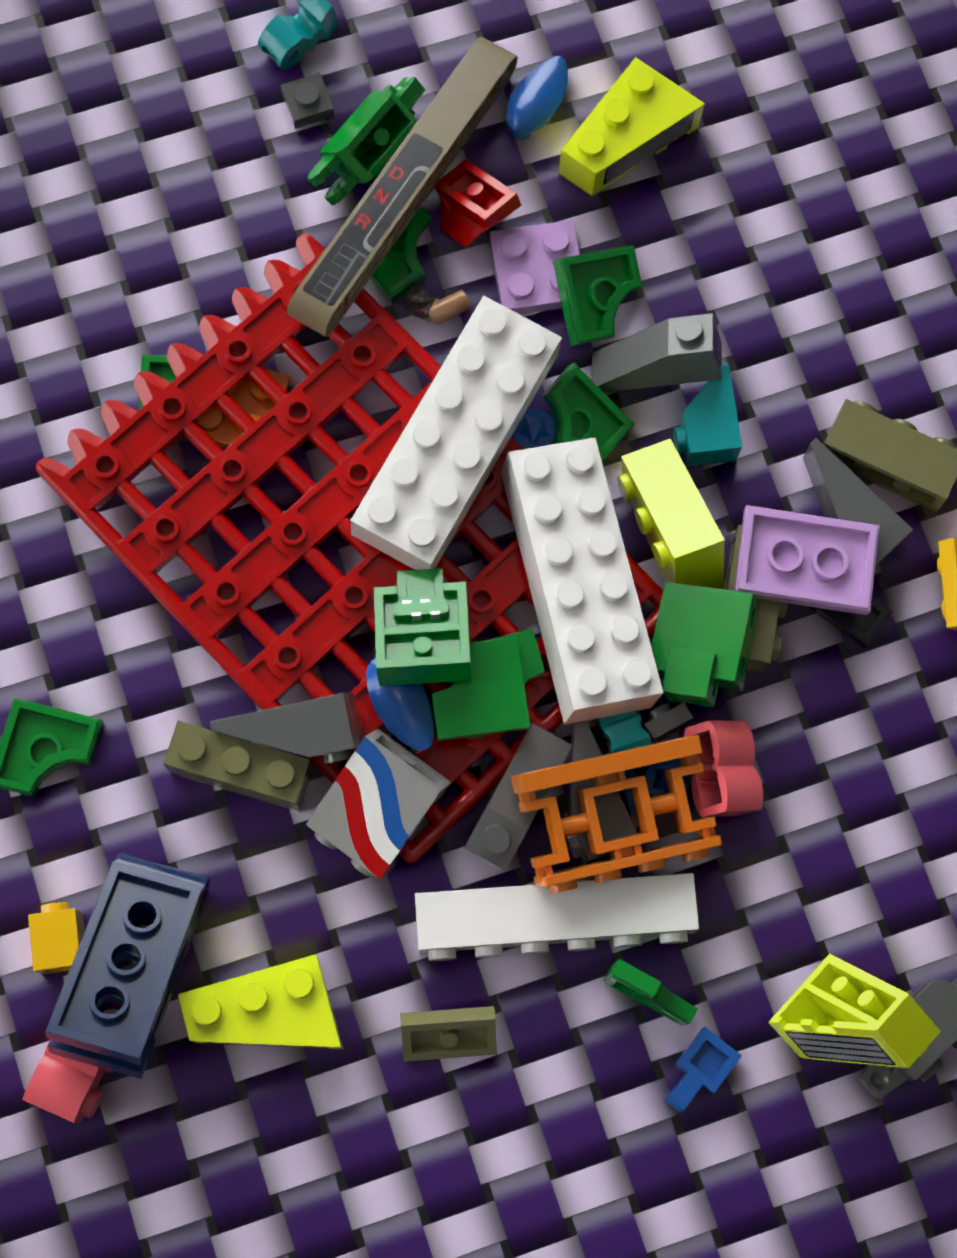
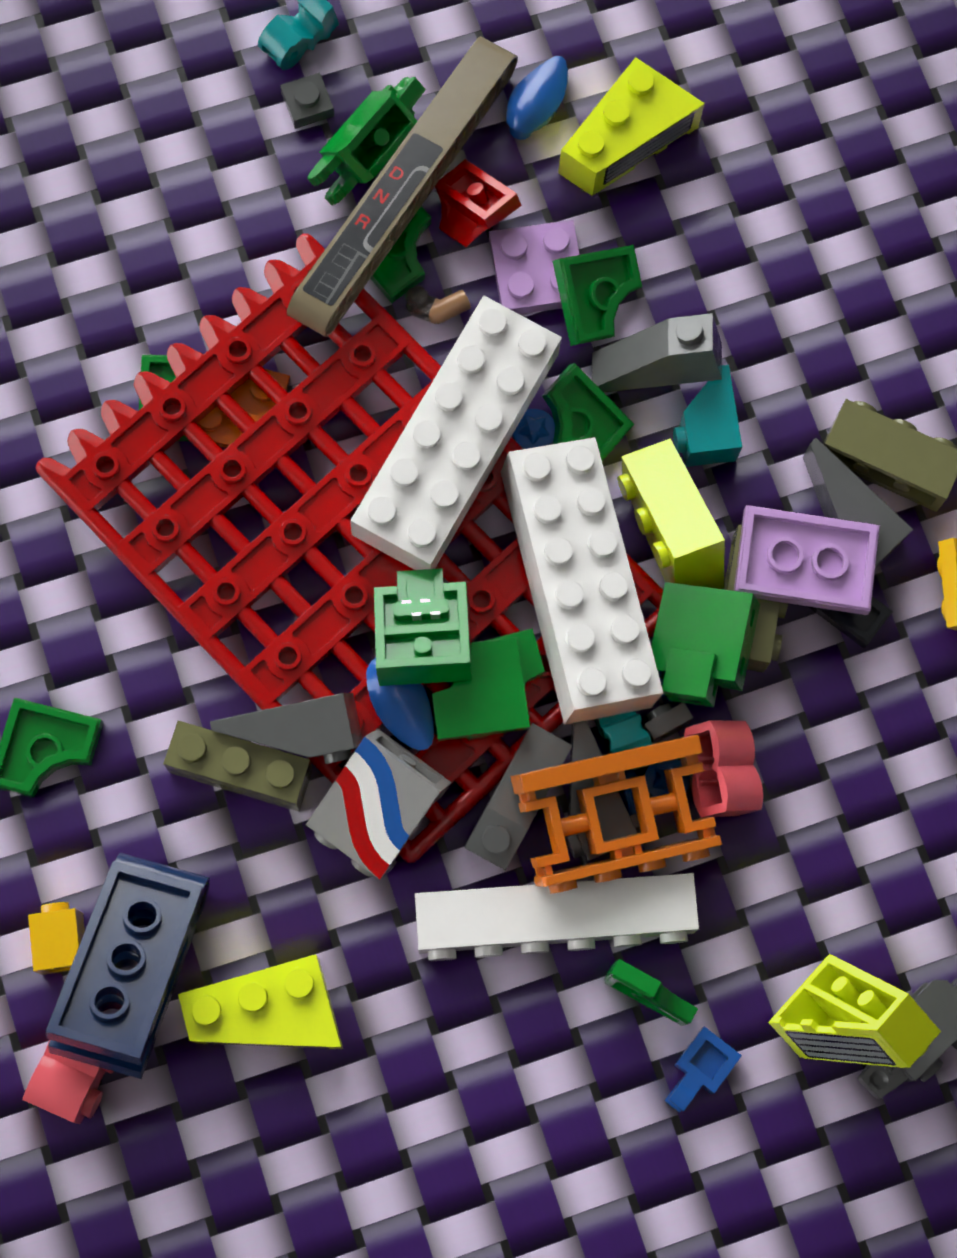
(448, 1033): olive plate -> none

